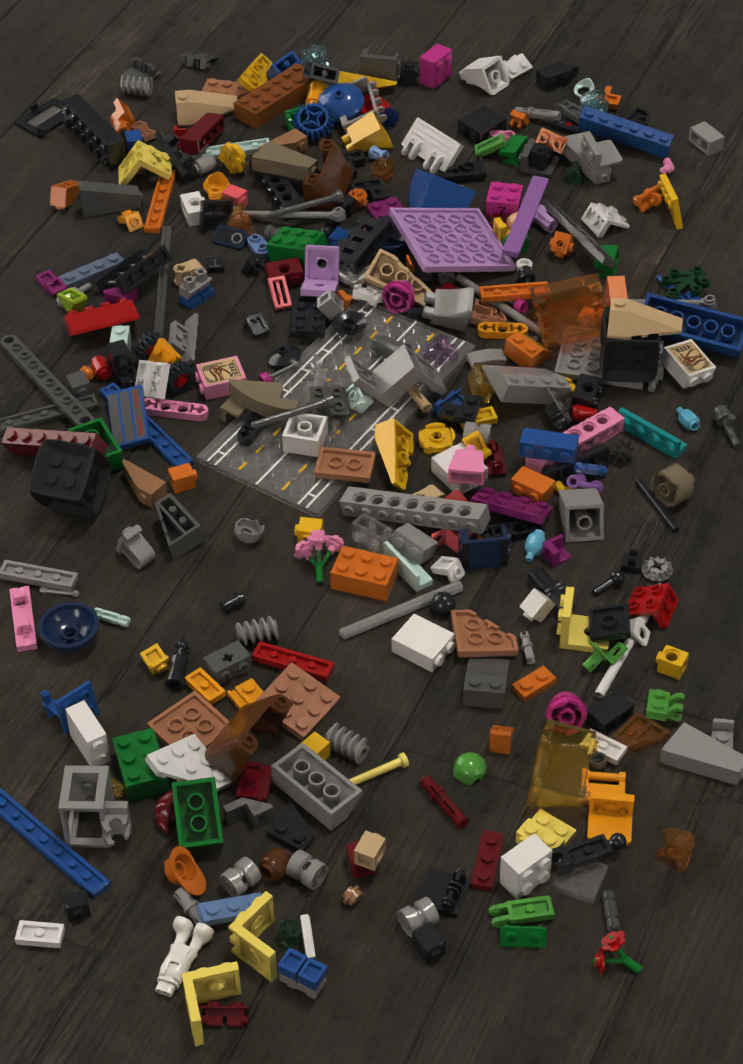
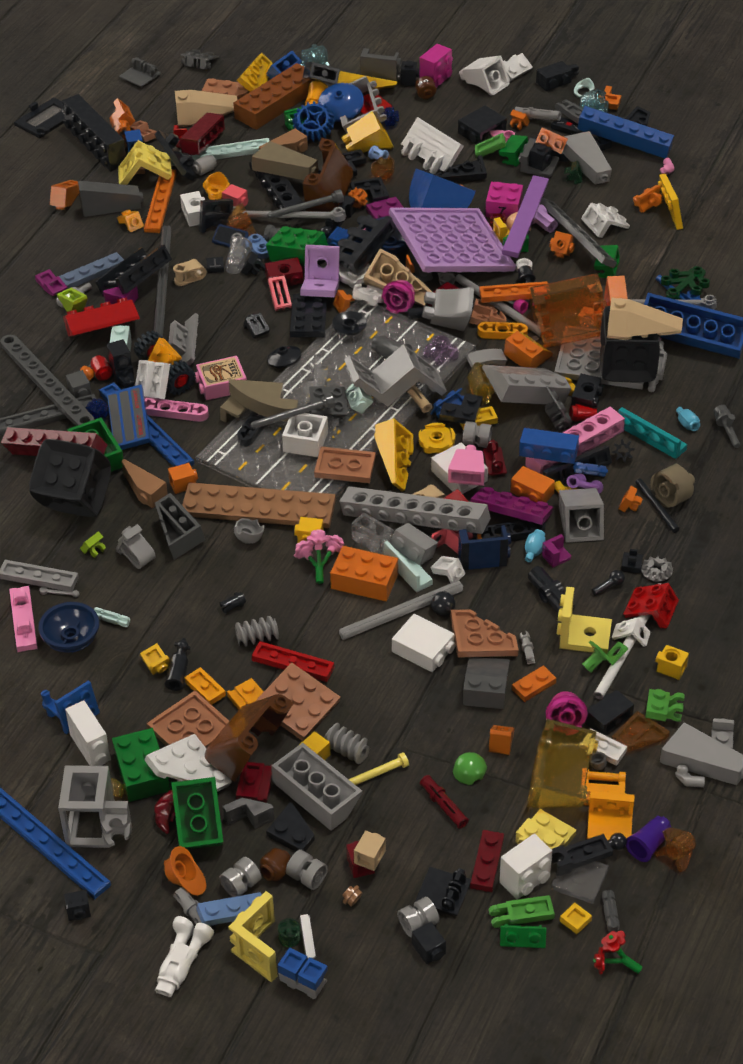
(39, 934): white plate -> none
(92, 543): none -> lime tile
(97, 408): none -> clear blue gear
(136, 87): light grey piece -> none
(195, 289): light grey hips -> none
(208, 985): light yellow bracket -> none
(216, 1012): dark red hinge -> none
(227, 662): dark grey brick -> none
(233, 157): yellow plate -> none
(238, 253): none -> clear plant
(262, 504): none -> medium nougat plate
(267, 377): hinge -> none
(330, 304): light grey brick -> none
(425, 87): none -> reddish brown head
(477, 440): yellow bracket -> none
(537, 606): white brick -> none
(575, 918): none -> yellow plate
(600, 153): light grey bracket -> none
(610, 623): black plate -> none
(630, 500): none -> orange tile
(647, 839): none -> dark purple plant
(687, 363): brick -> none
(688, 780): none -> light grey arm
(706, 138): light grey brick -> none

